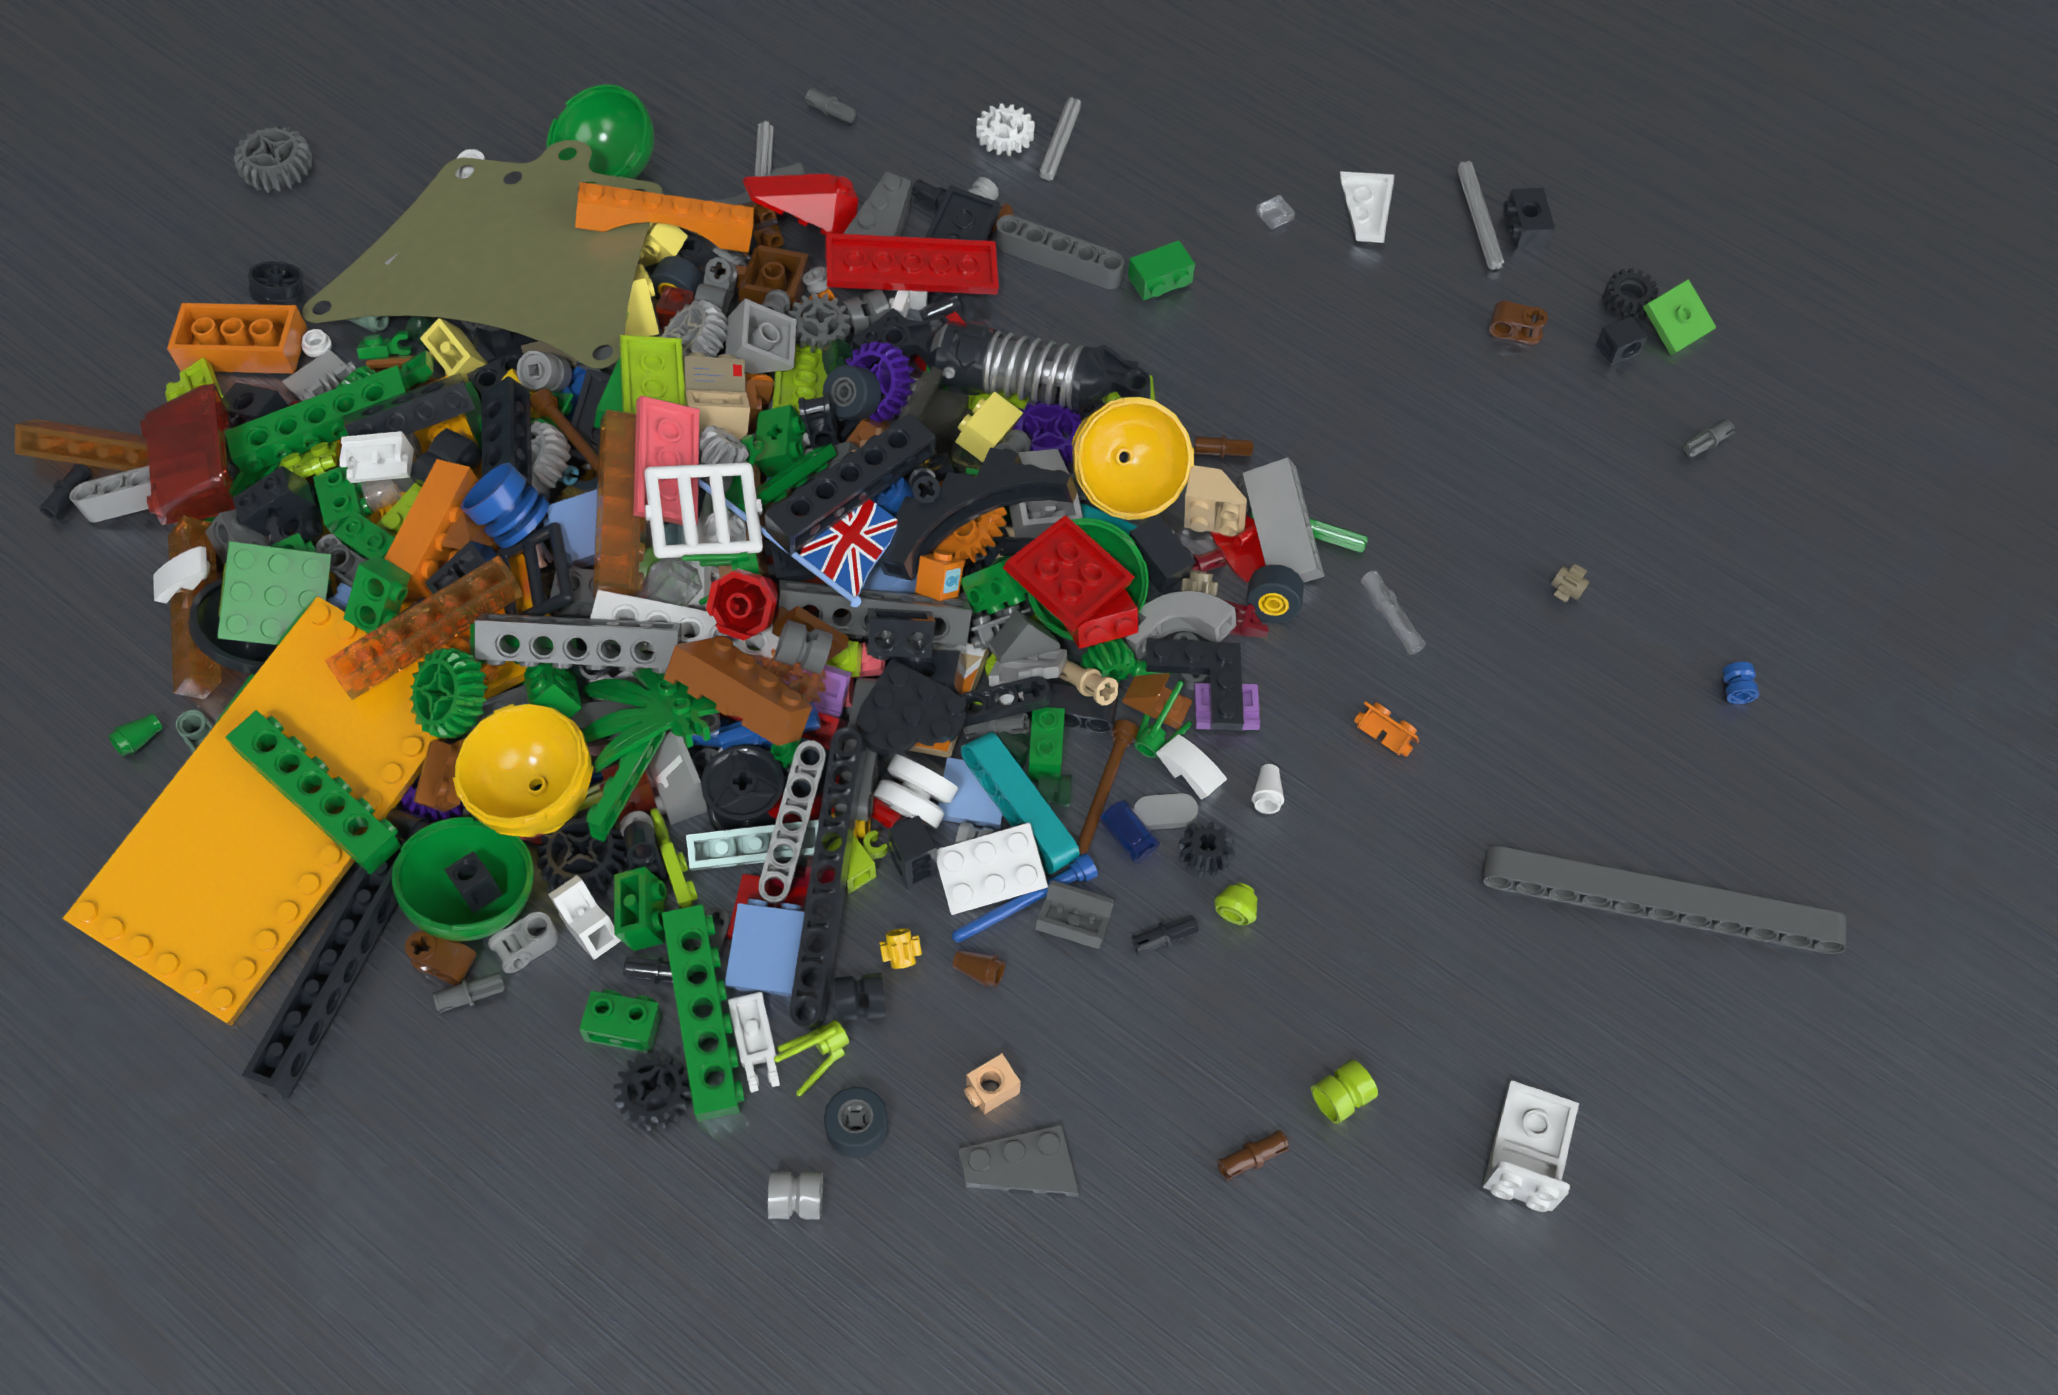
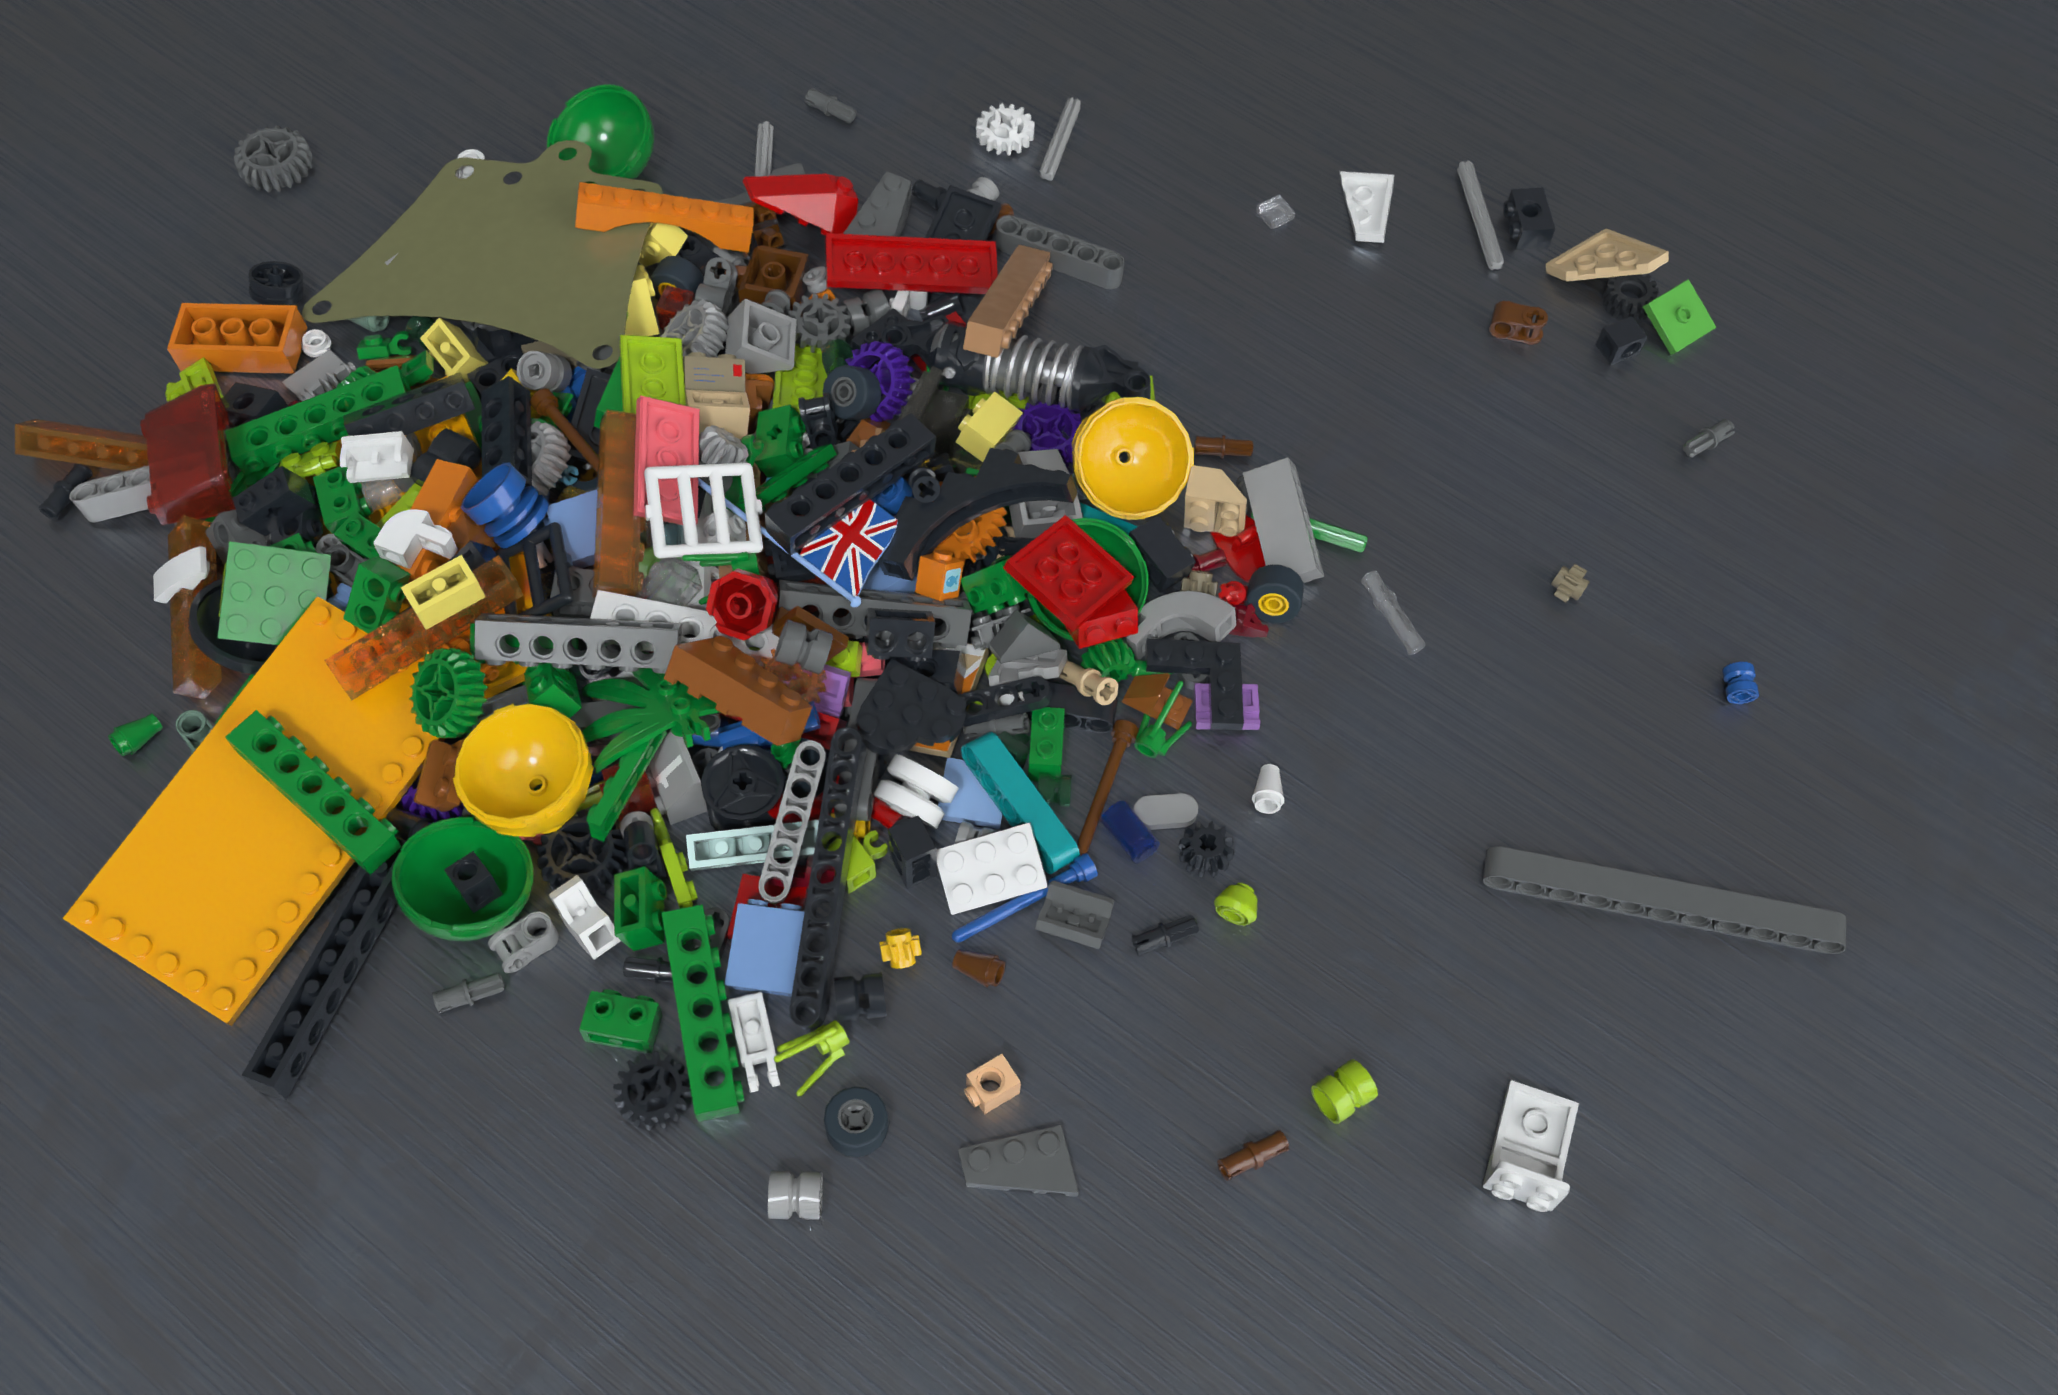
(408, 533): none -> white brick
(443, 592): none -> light yellow brick
(444, 960): reddish brown piece -> none
(1008, 301): none -> medium nougat brick
(1161, 270): green brick -> none
(1186, 759): white slope -> none
(1233, 592): none -> red axle
(1378, 720): orange hinge -> none
(1607, 256): none -> tan plate

